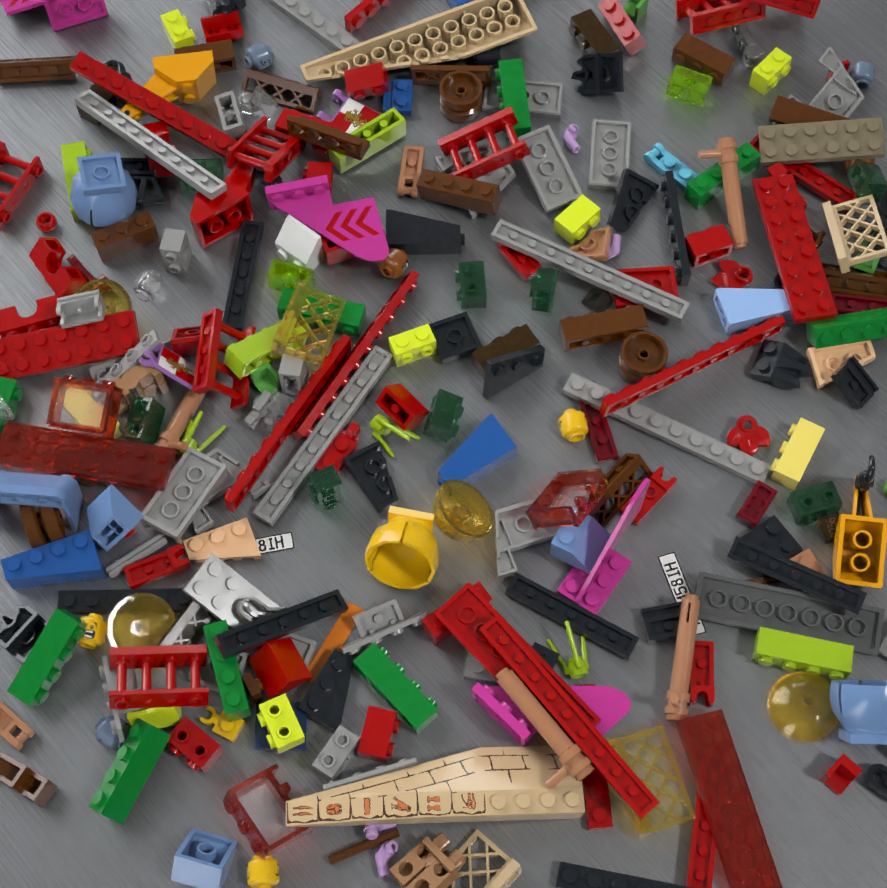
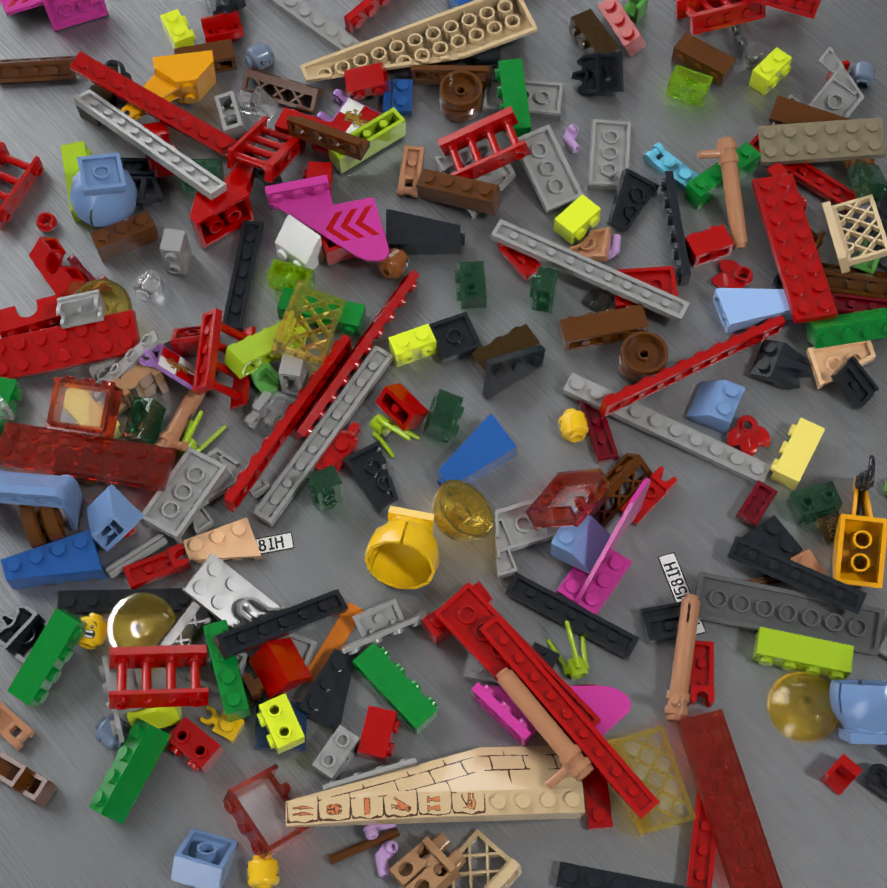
(715, 404): none -> medium blue slope

